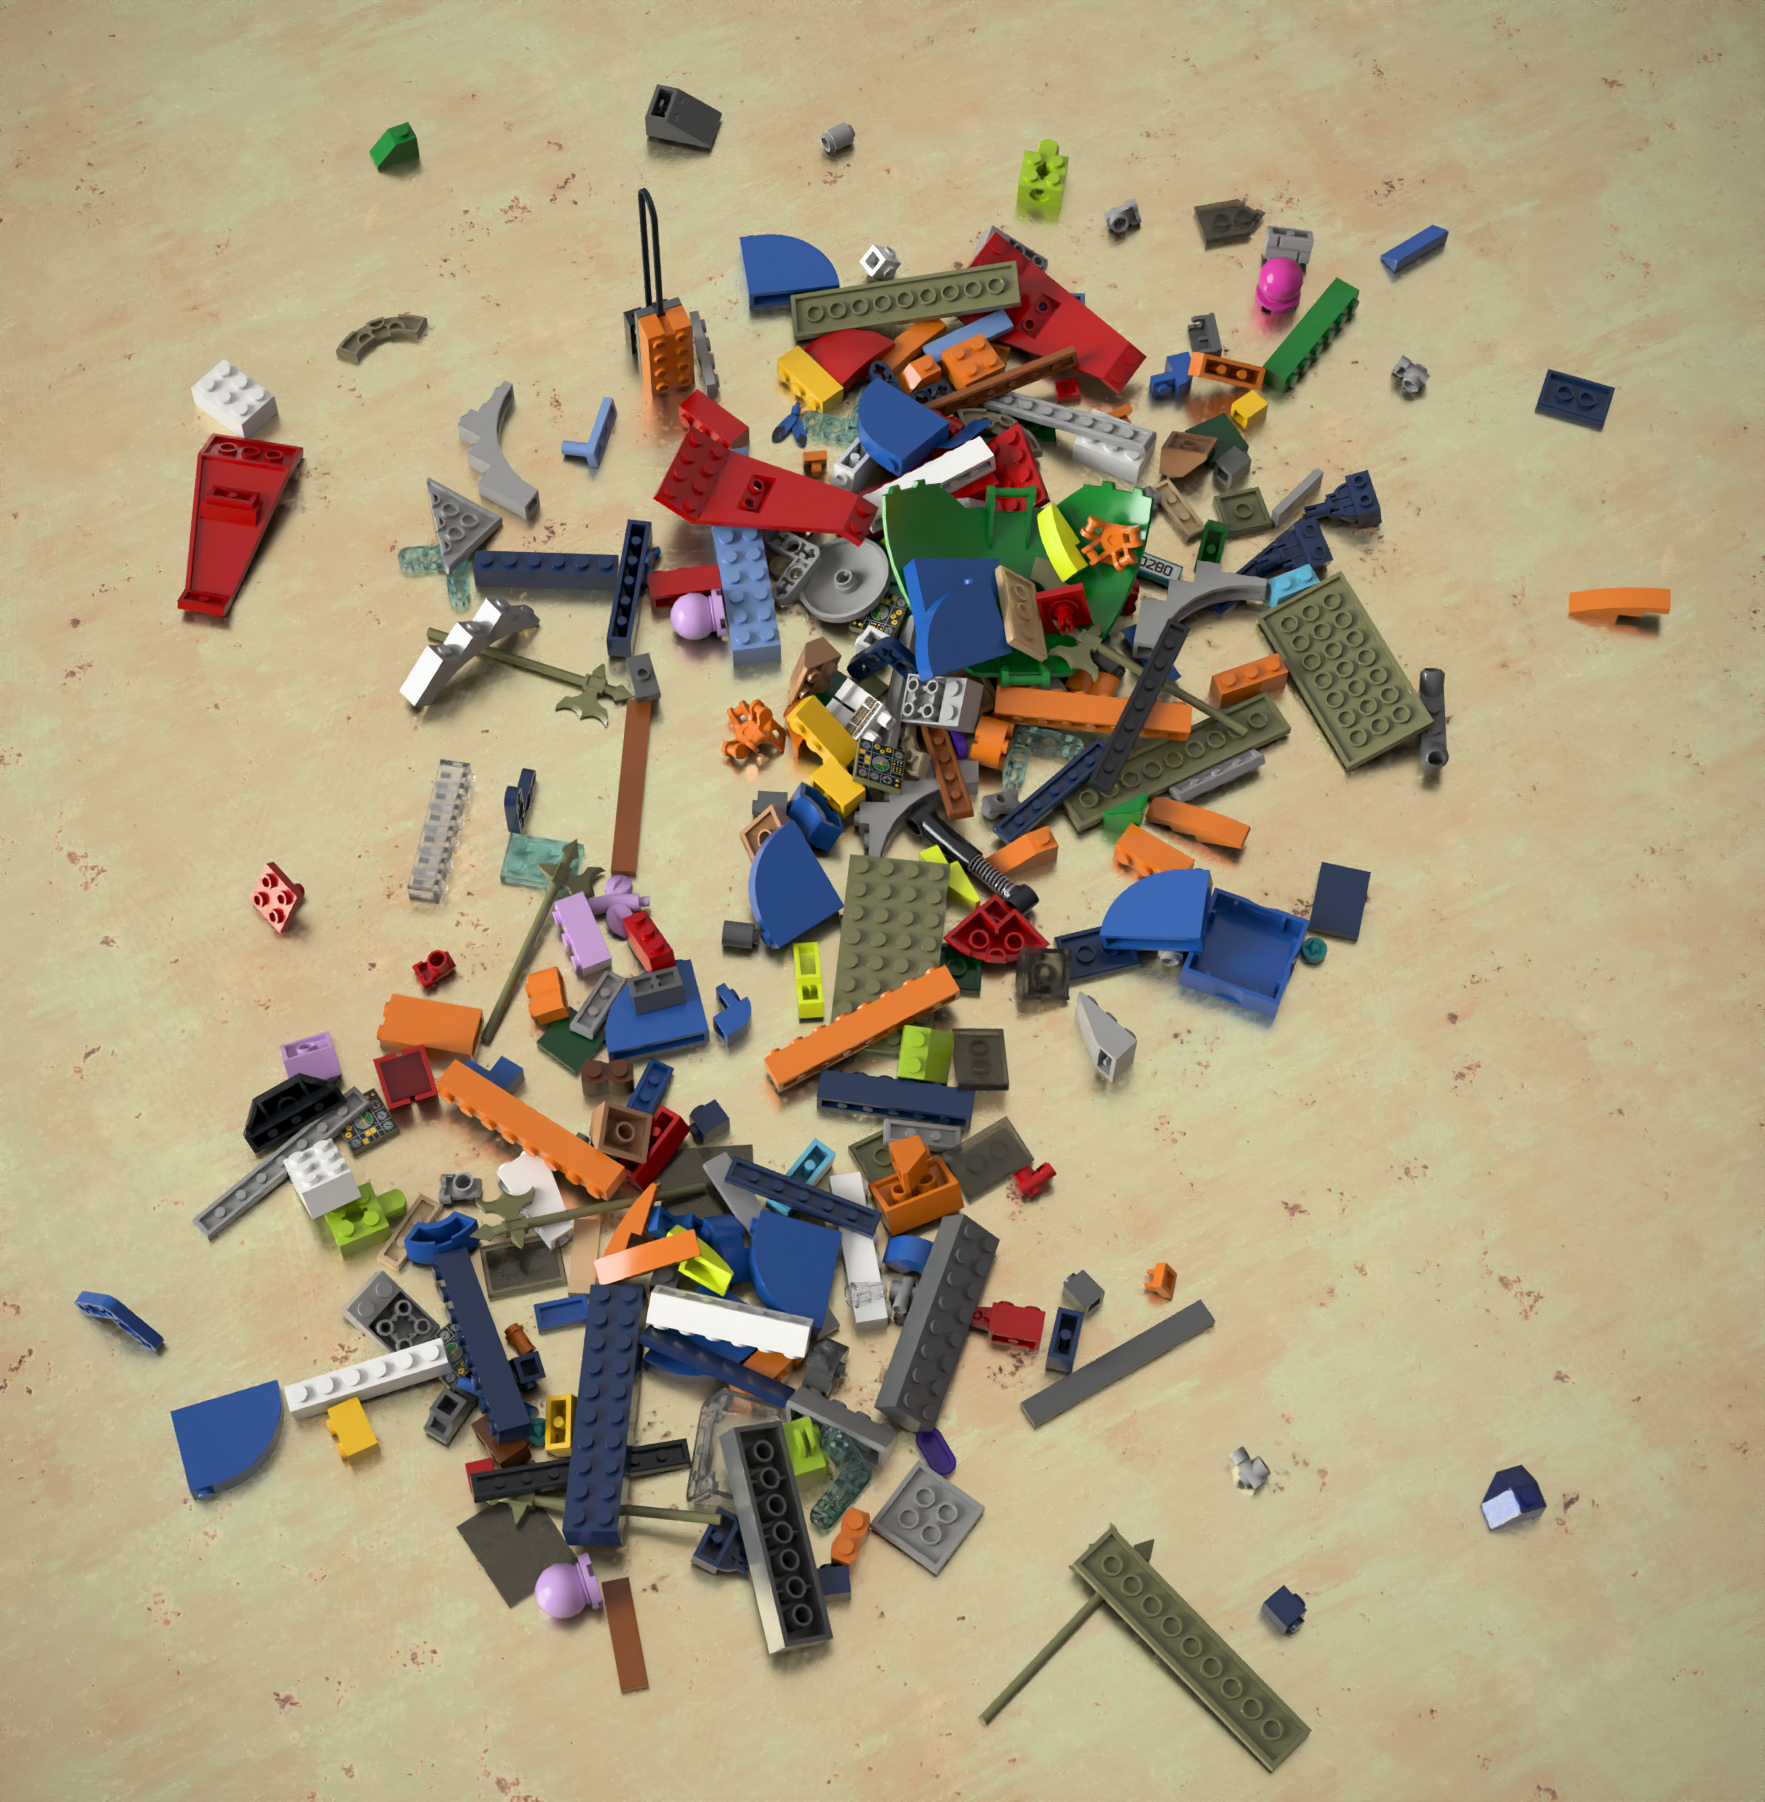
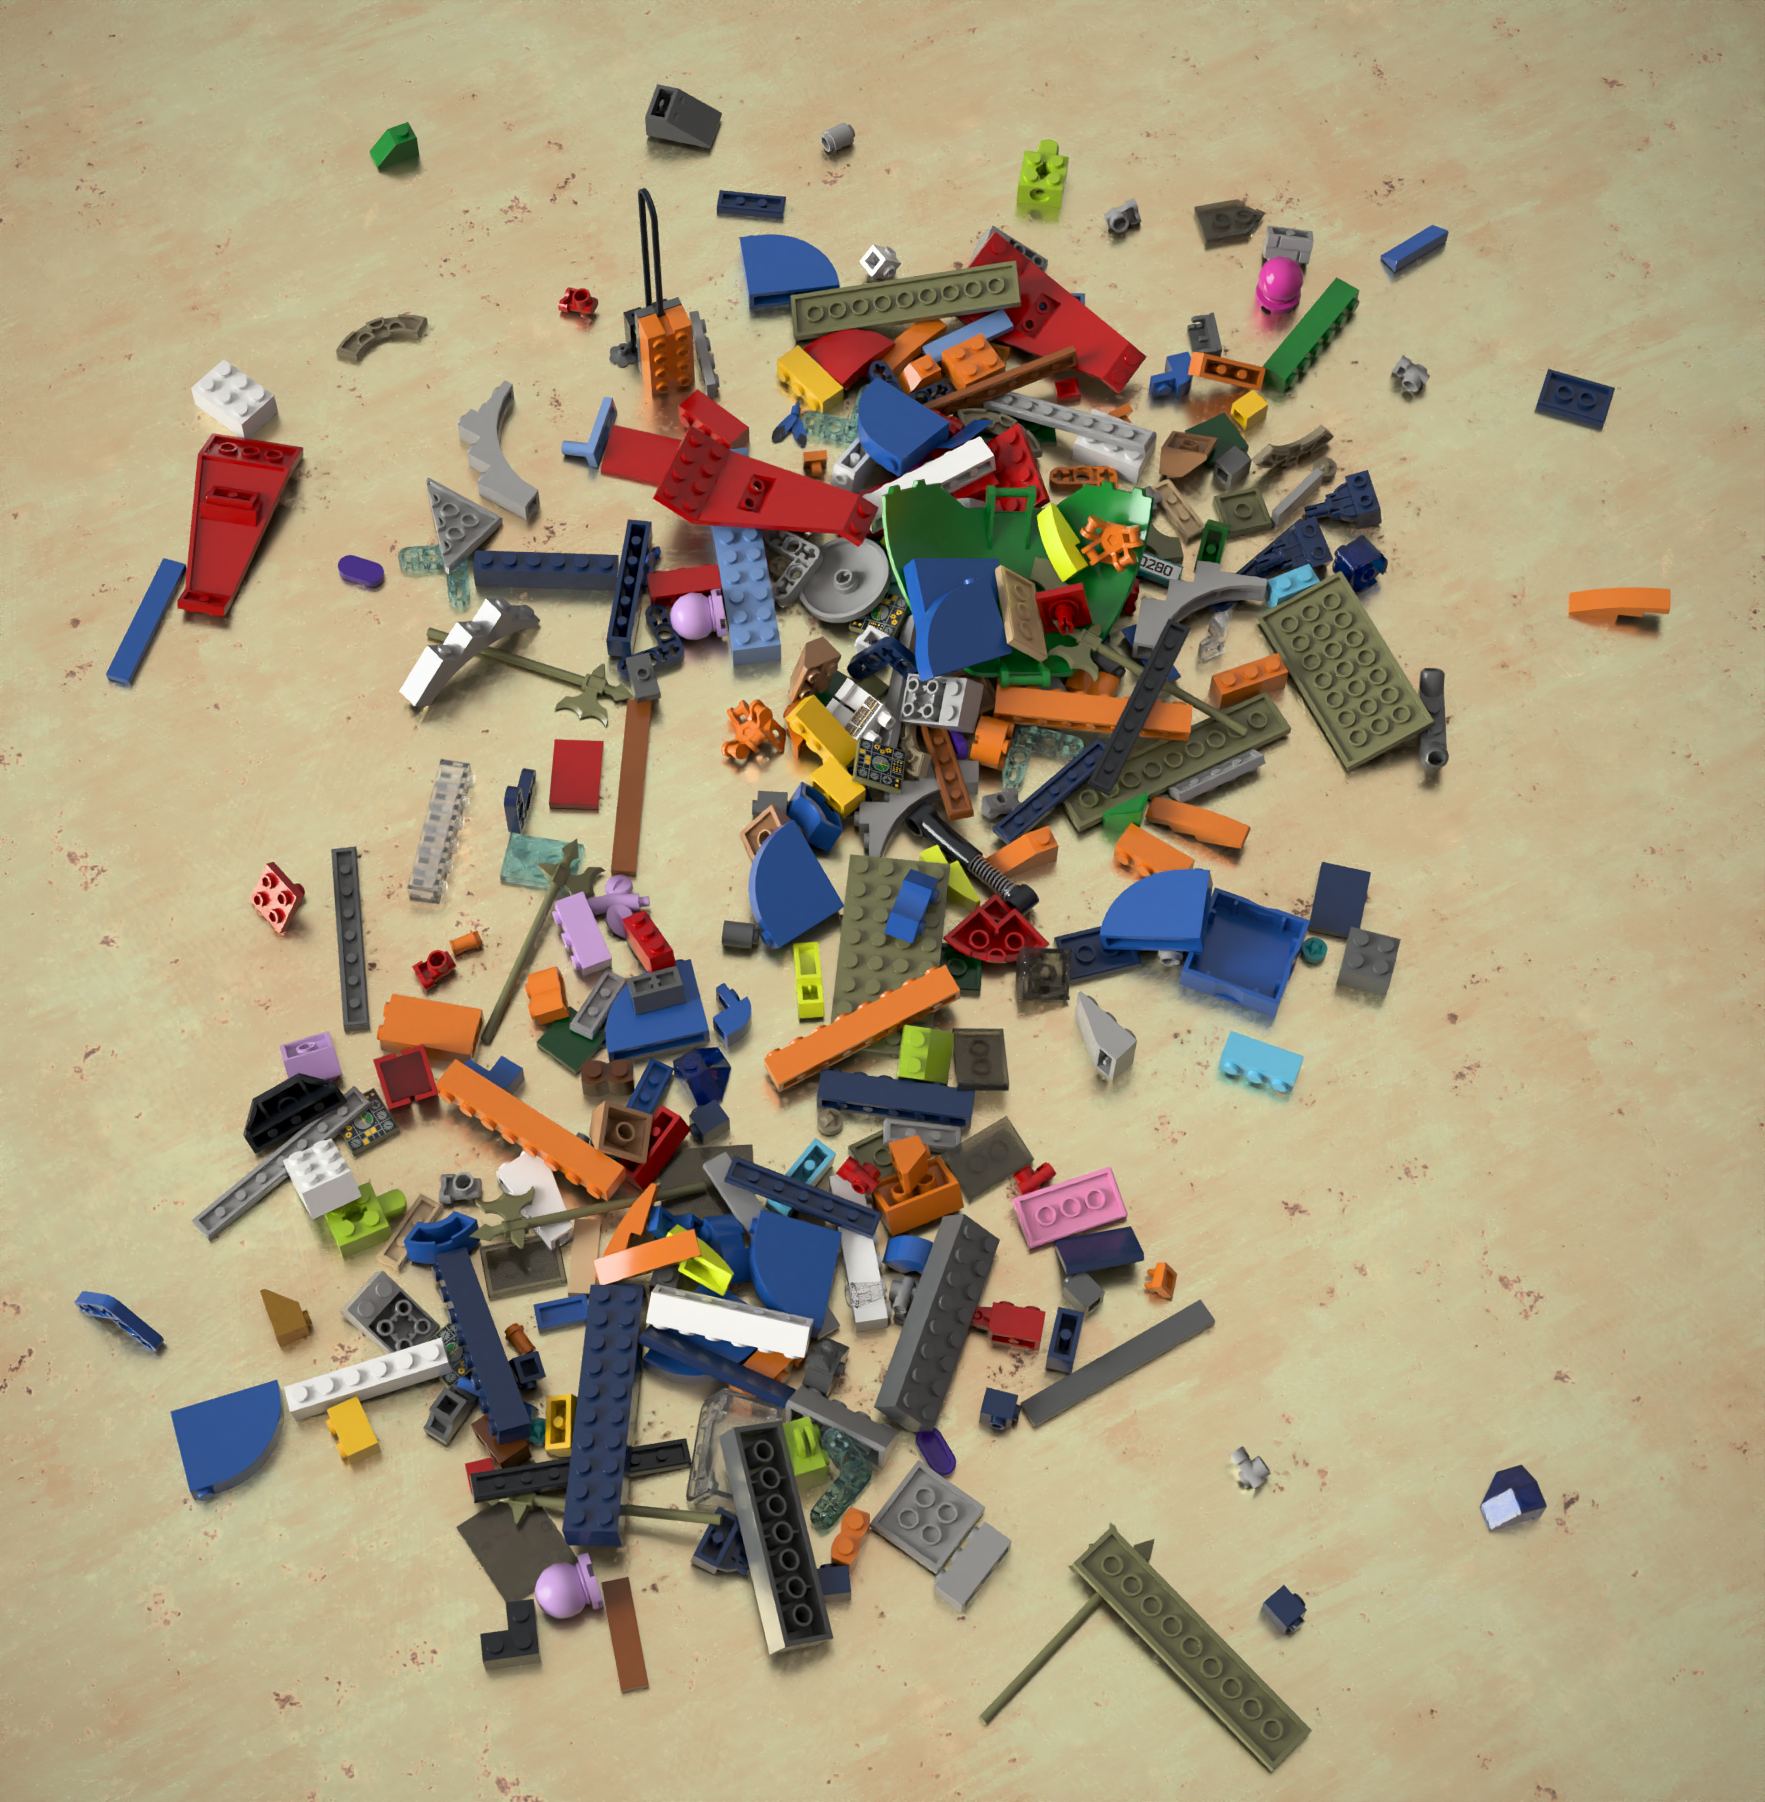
(146, 621): none -> blue tile
(286, 1317): none -> pearl gold slope
(350, 939): none -> dark grey tile
(361, 570): none -> dark purple tile
(466, 942): none -> orange pin
(516, 1645): none -> black brick
(576, 774): none -> red tile
(578, 301): none -> red plate
(622, 355): none -> dark grey plant
(638, 455): none -> red slope
(664, 646): none -> dark blue beam
(703, 1074): none -> clear blue slope
(751, 204): none -> dark blue tile
(830, 1121): none -> dark tan tile
(863, 1178): none -> red plate
(911, 906): none -> blue brick
(971, 1566): none -> light grey brick
(999, 1409): none -> dark blue brick
(1069, 1207): none -> bright pink tile
(1094, 473): none -> orange beam
(1099, 1250): none -> dark blue tile
(1164, 546): none -> olive tile
(1218, 629): none -> clear slope
(1260, 1062): none -> medium azure brick
(1289, 453): none -> dark tan tile
(1327, 466): none -> dark tan tile
(1360, 563): none -> clear blue brick
(1368, 961): none -> dark grey brick

